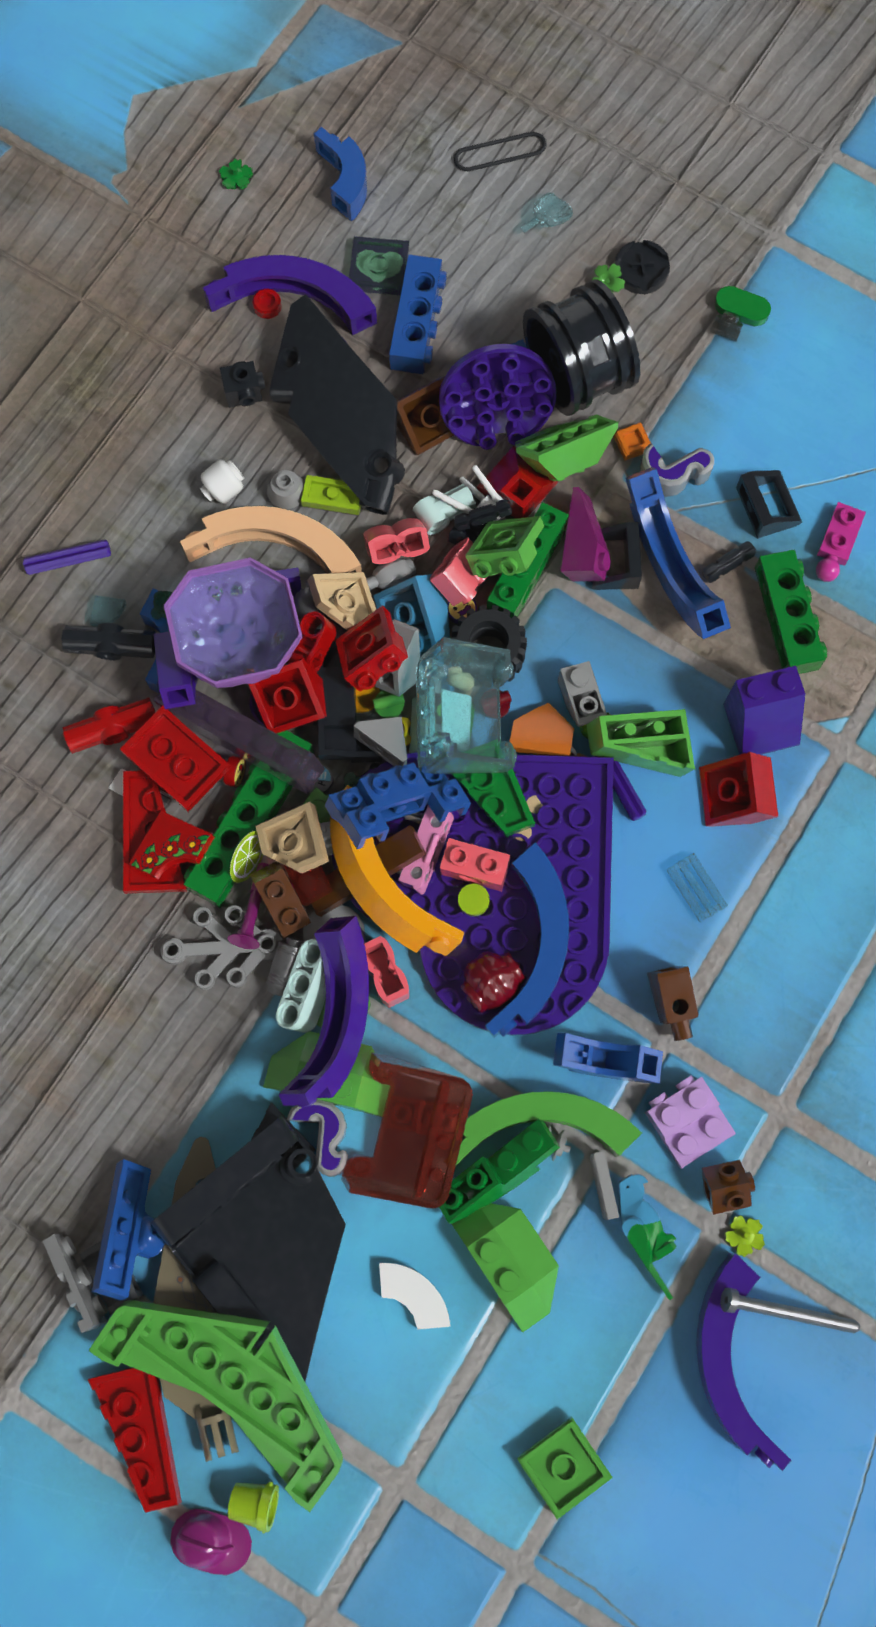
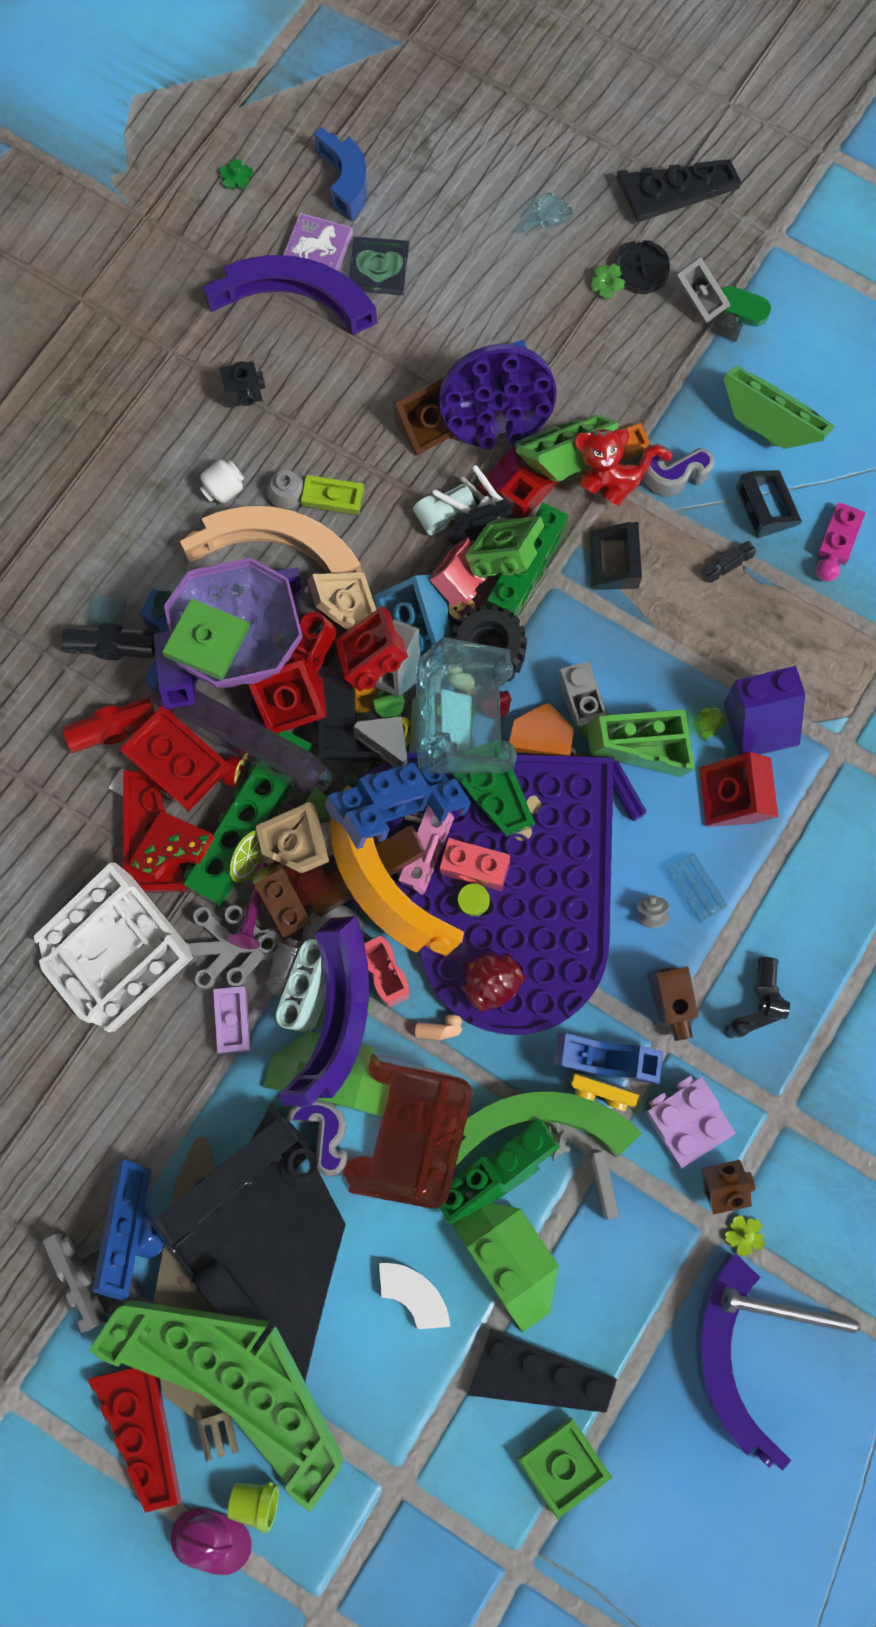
(66, 557): dark purple axle -> none
(110, 949): none -> white wedge
(206, 639): none -> bright green plate
(232, 1020): none -> lavender plate
(267, 303): red tile -> none
(319, 240): none -> tile
(338, 405): black panel -> none
(391, 574): light grey plant -> none
(403, 538): coral brick -> none
(419, 274): blue brick -> none
(439, 1032): none -> light nougat arm
(498, 142): black piece -> none
(532, 1375): none -> black wing
(551, 905): blue arch -> none
(584, 344): black wheel -> none
(585, 547): magenta slope -> none
(603, 452): none -> red animal
(615, 1096): none -> yellow tile
(644, 1226): animal -> none
(652, 911): none -> light grey wheel
(666, 190): none -> black wing
(685, 589): blue arch -> none
(702, 290): none -> light grey slope
(708, 722): none -> clear neon green plate
(771, 1004): none -> black pin
(772, 411): none -> bright green wedge
(787, 568): green brick -> none

